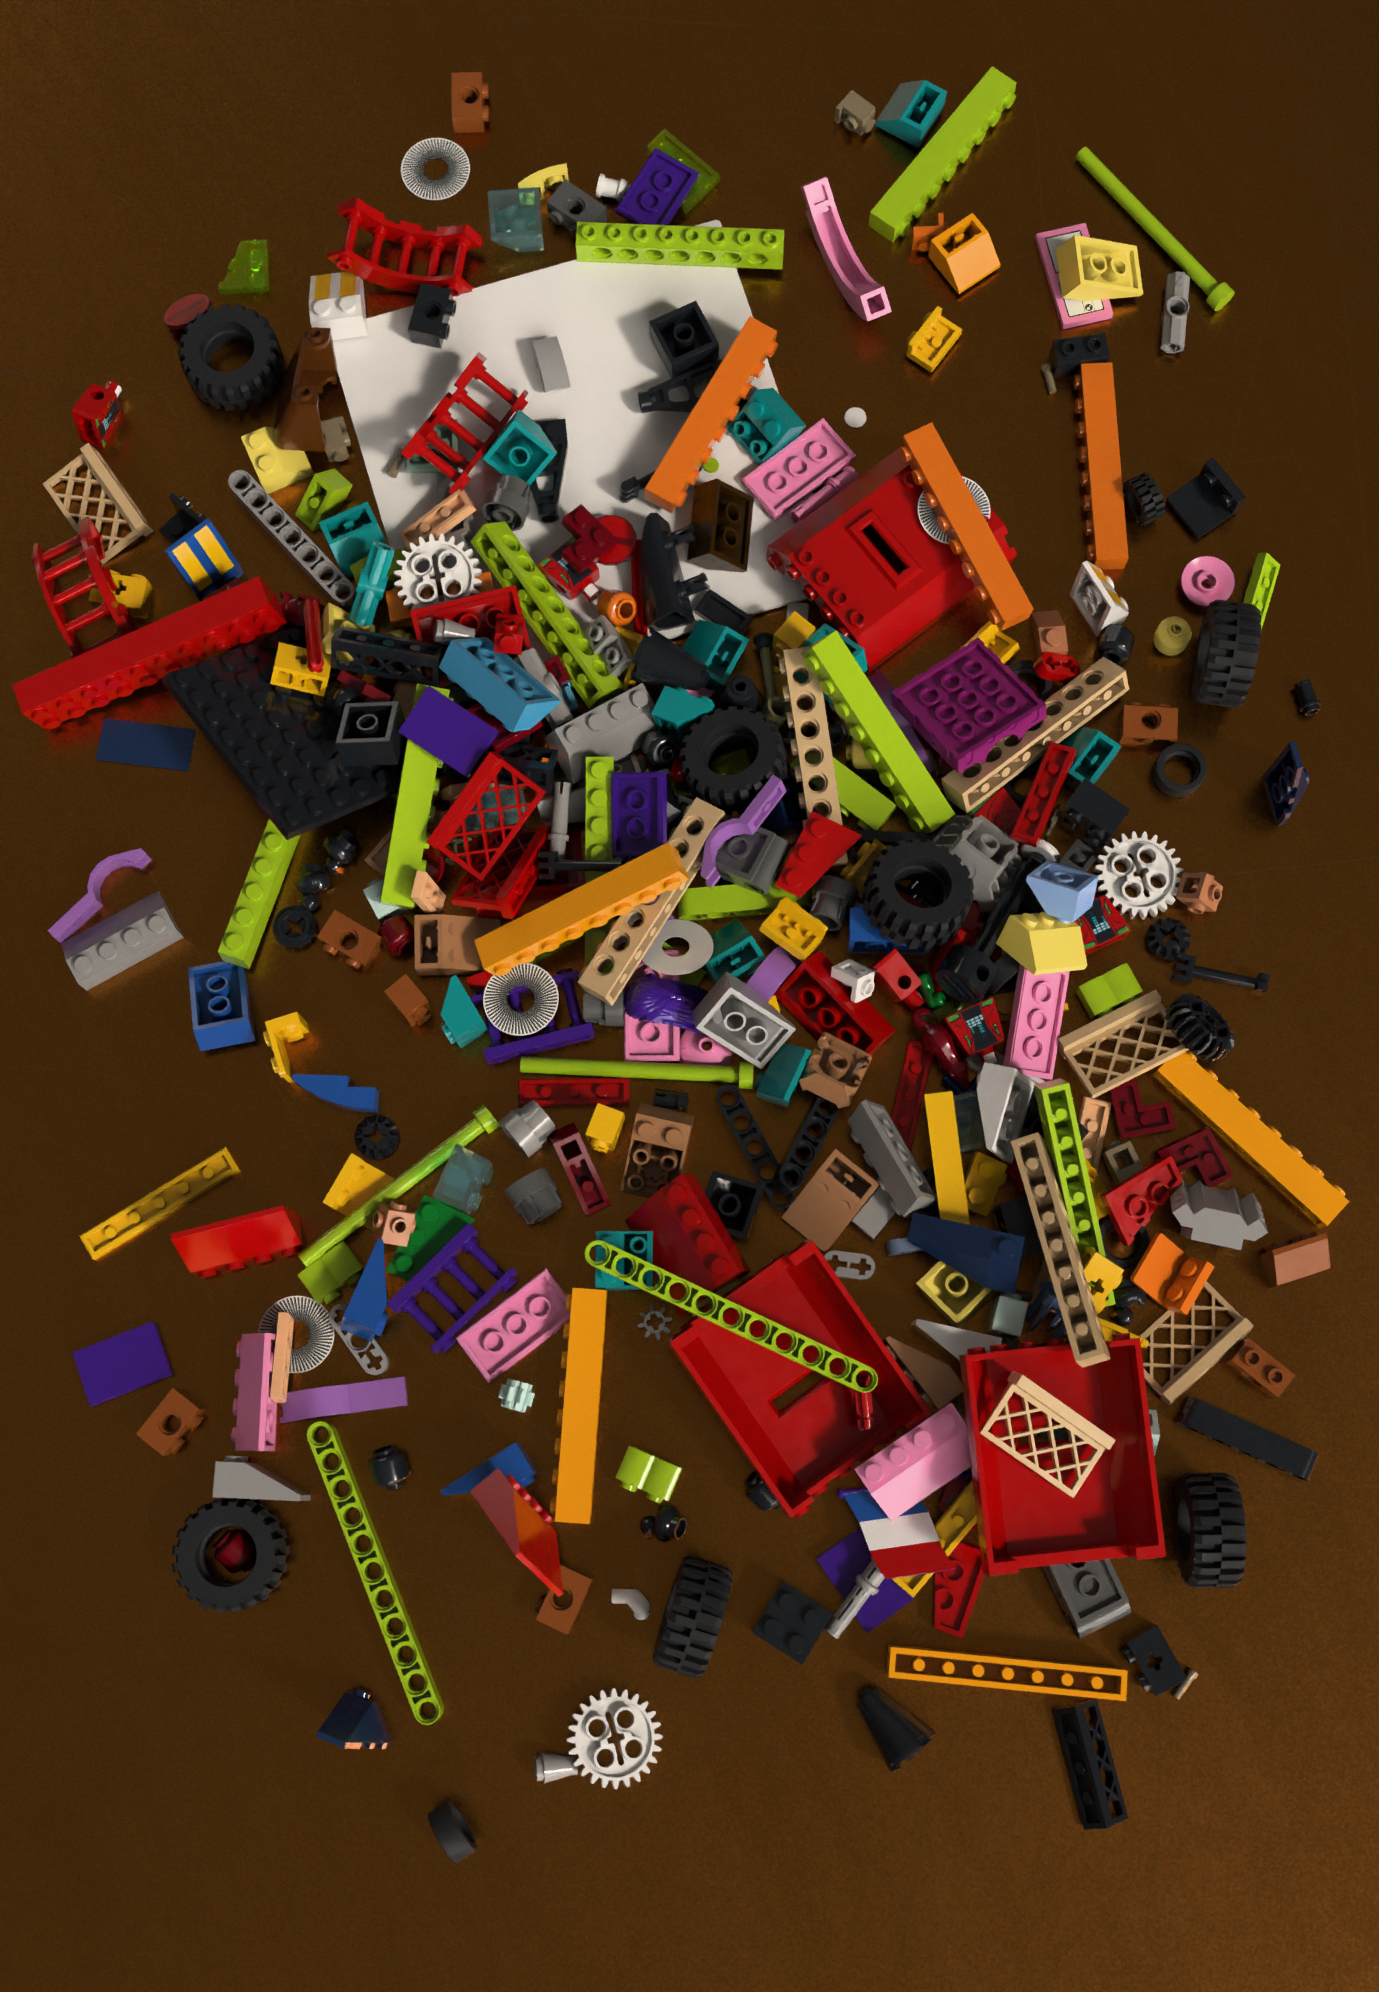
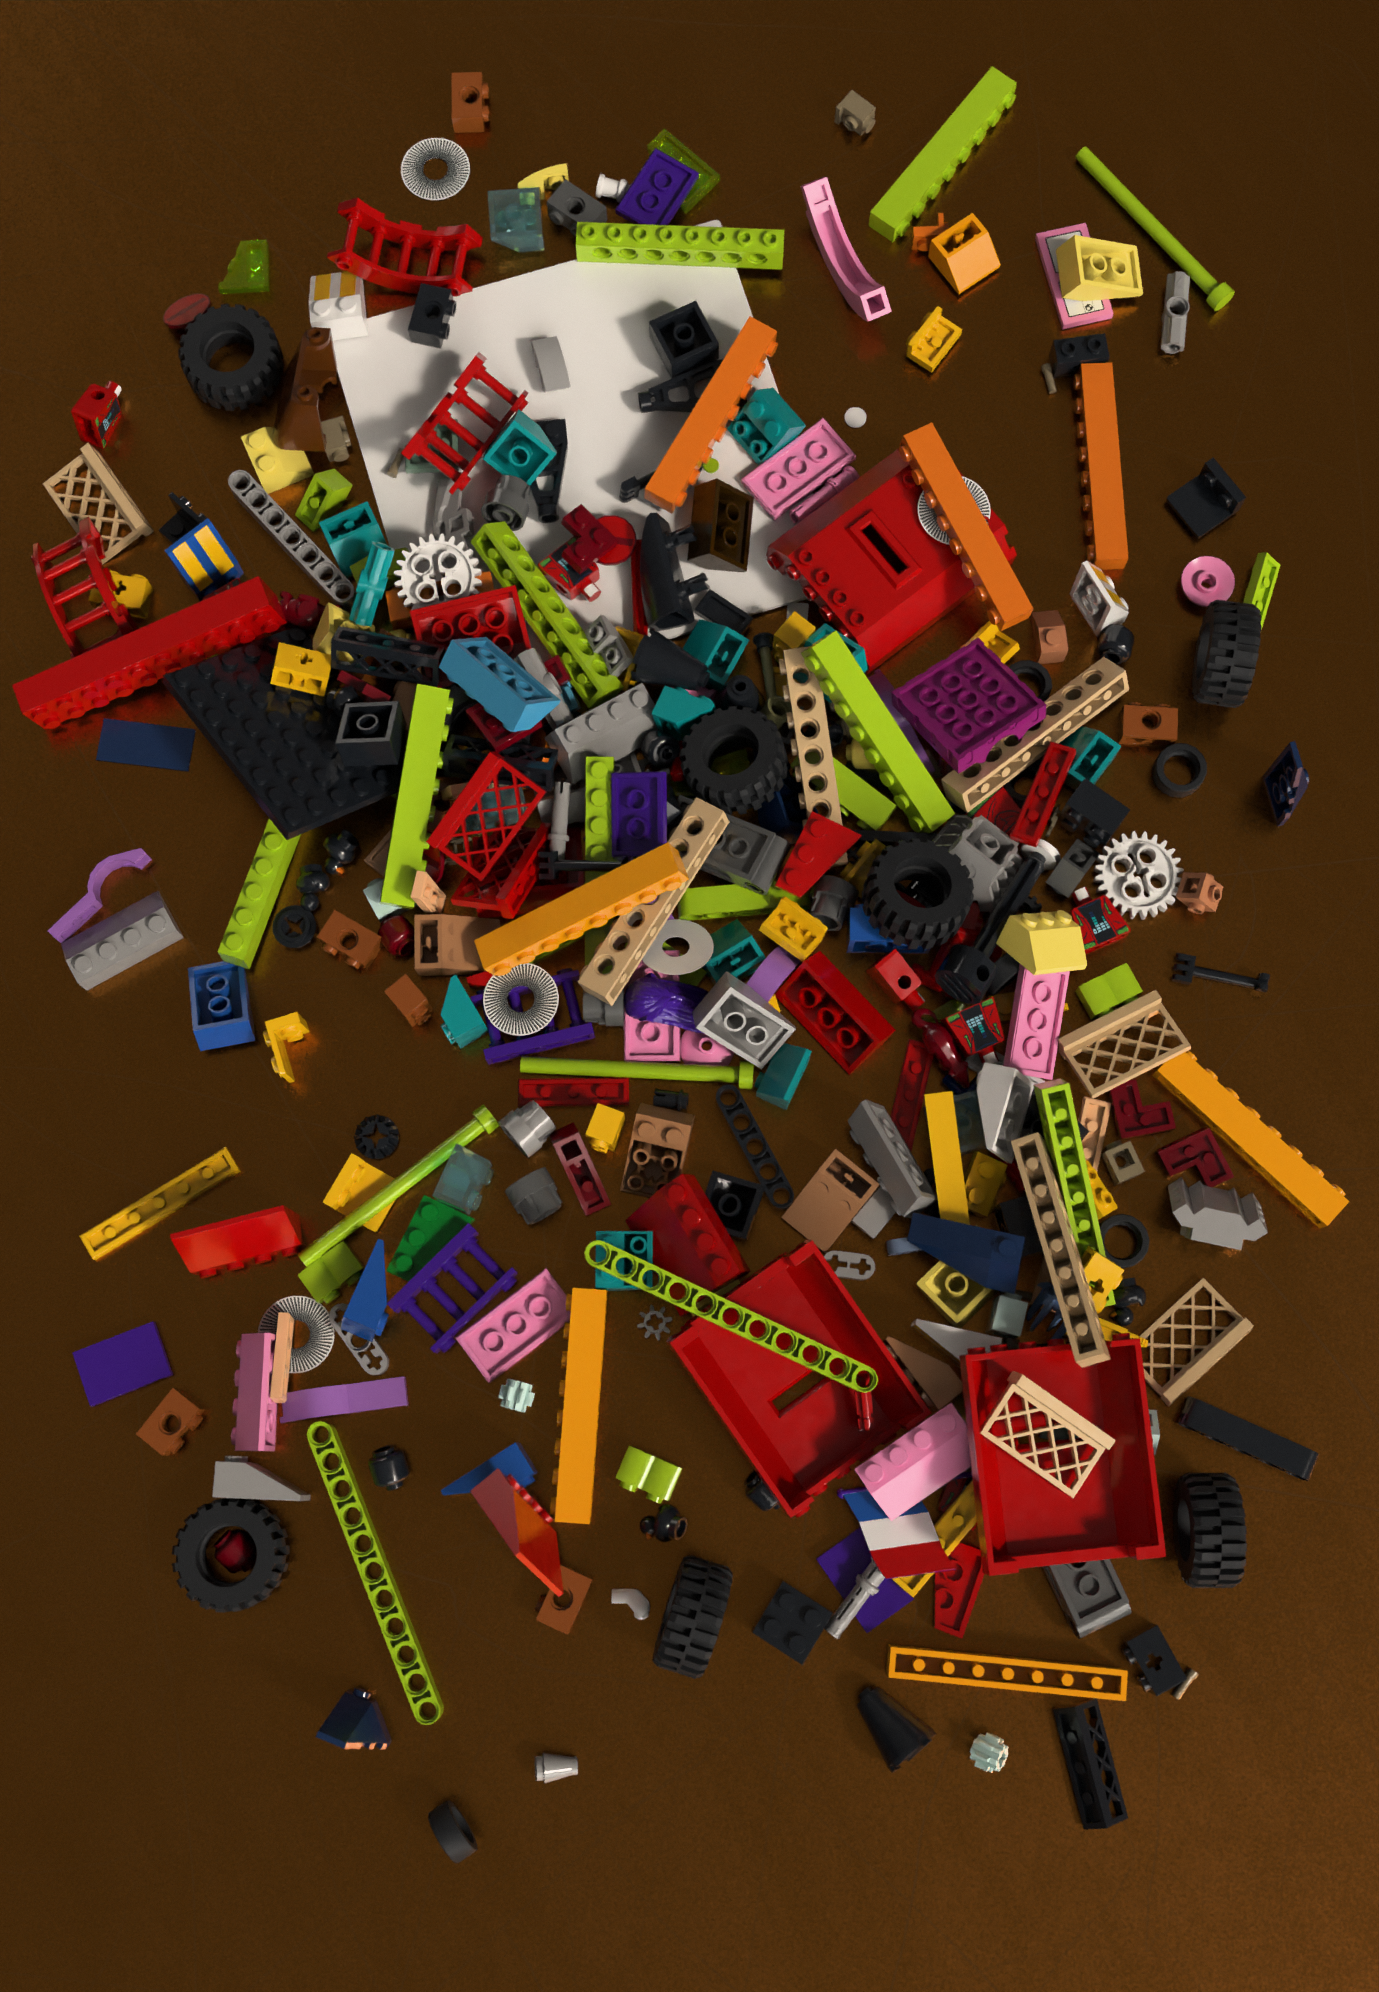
(313, 636): red axle -> none
(339, 1091): blue slope -> none
(393, 1223): nougat brick -> none
(439, 519): light nougat tile -> none
(448, 732): dark purple tile -> none
(449, 630): light grey cone -> none
(509, 633): red brick -> none
(588, 1747): white gear -> none
(617, 607): orange head -> none
(746, 824): medium lavender piece -> none
(805, 1144): black beam -> none
(835, 1070): medium nougat slope -> none
(857, 976): white bracket -> none
(913, 111): teal slope -> none
(929, 993): green arm -> none
(989, 1752): none -> light aqua gear
(1056, 667): red beam -> none
(1063, 890): light blue slope -> none
(1139, 1195): red wing -> none
(1144, 499): black tyre -> none
(1170, 949): black gear -> none
(1171, 1275): orange bracket -> none
(1172, 635): light yellow head -> none
(1200, 1027): black gear -> none
(1259, 1368): dark orange brick -> none
(1289, 1262): slope -> none
(1307, 698): black pin -> none

